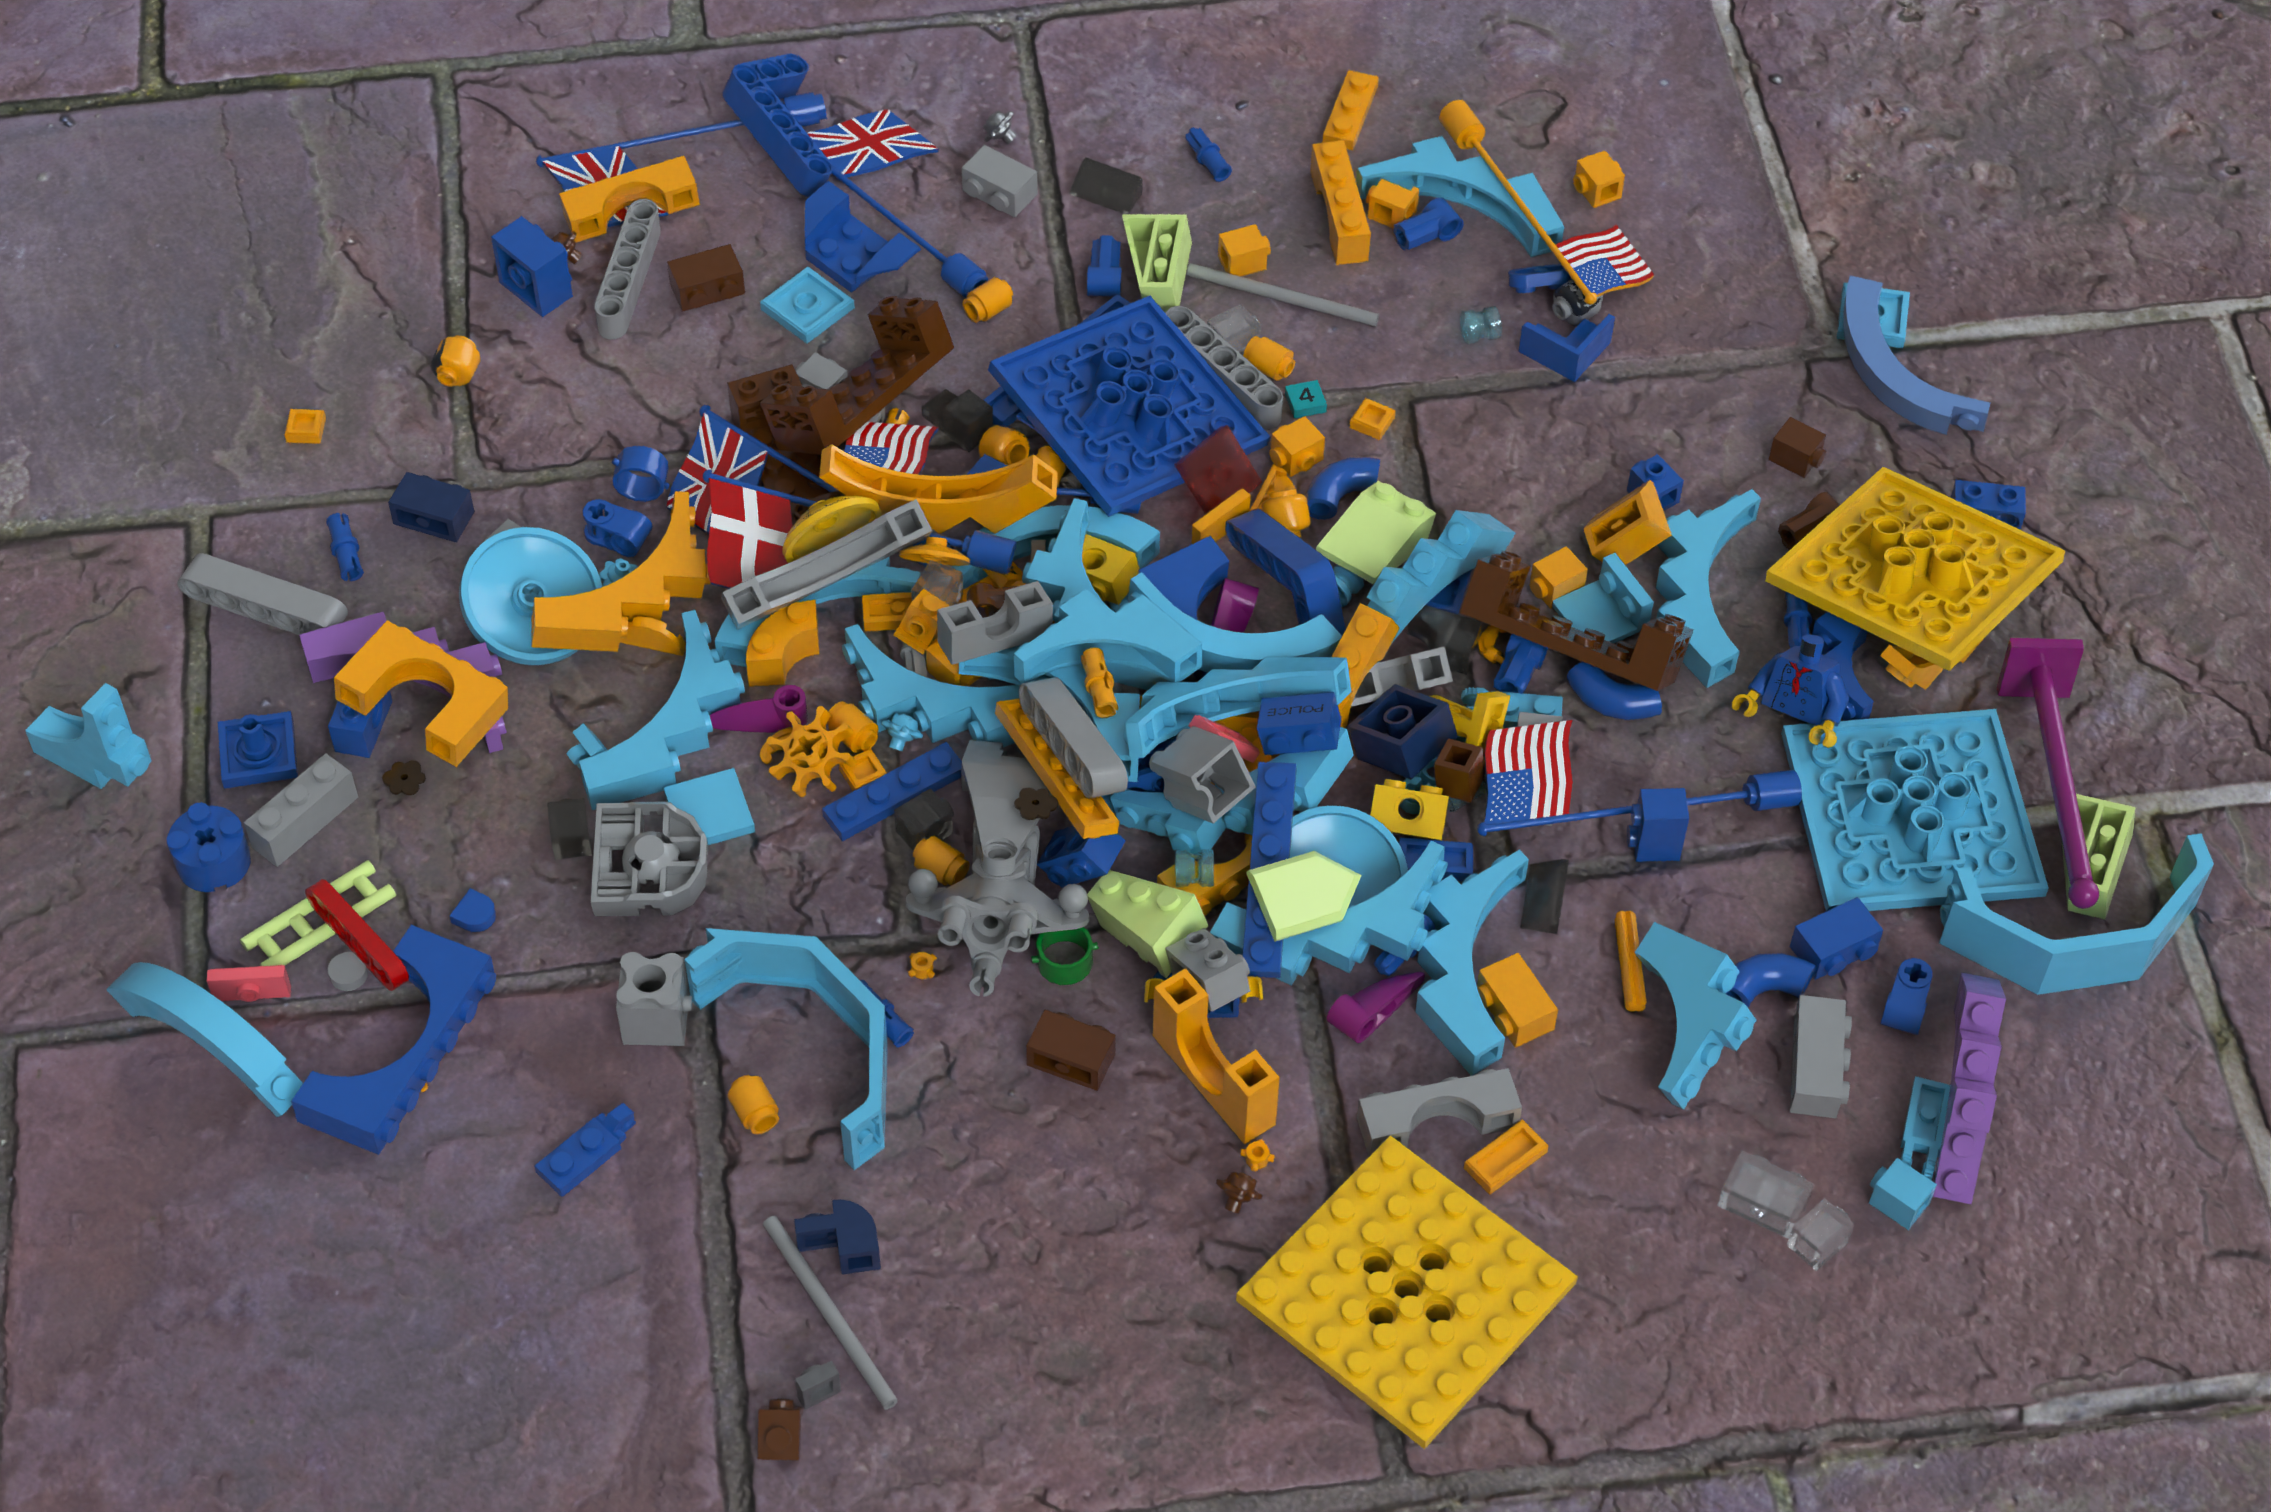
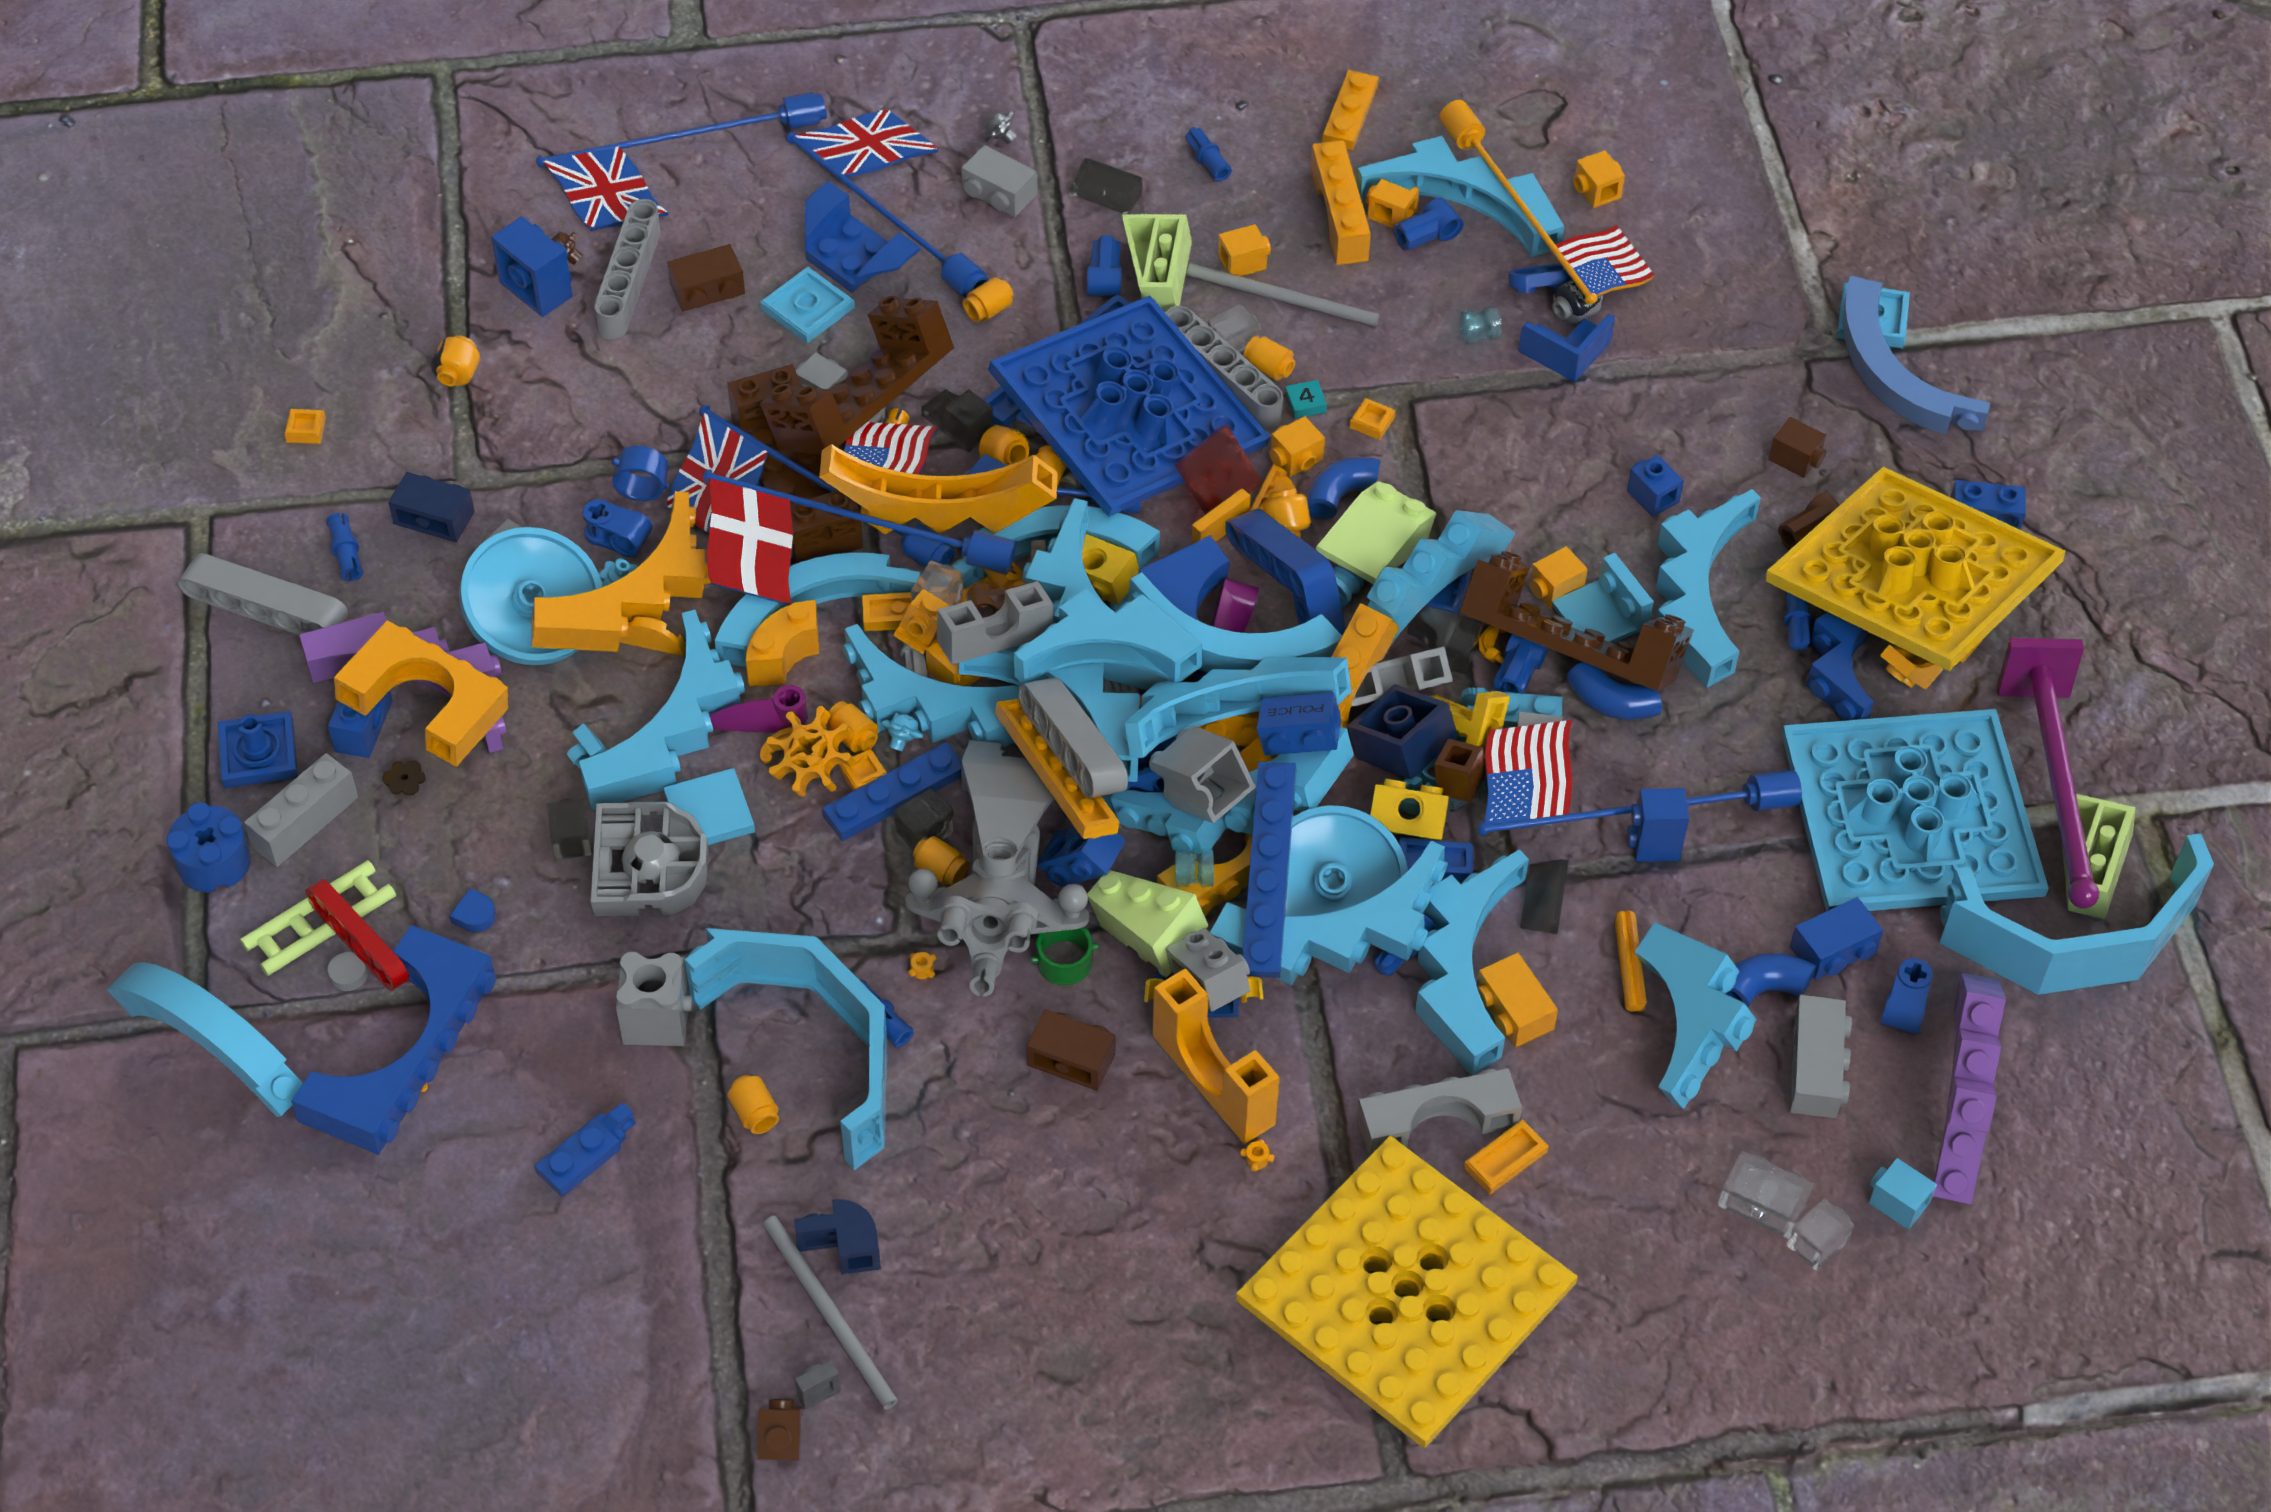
(94, 745): medium azure arch -> none
(249, 983): coral plate -> none
(593, 205): light orange arch -> none
(755, 97): blue beam -> none
(826, 566): light grey arch -> none
(828, 522): yellow dish -> none
(935, 550): light orange dish -> none
(1035, 803): dark brown plant -> none
(1099, 682): light orange pin -> none
(1239, 1190): reddish brown plant -> none
(1245, 747): coral plate -> none
(1303, 893): yellowish green tile -> none
(1372, 1006): magenta piece -> none
(1628, 526): light orange slope -> none
(1802, 686): blue torso -> none
(1925, 1122): medium azure hinge -> none

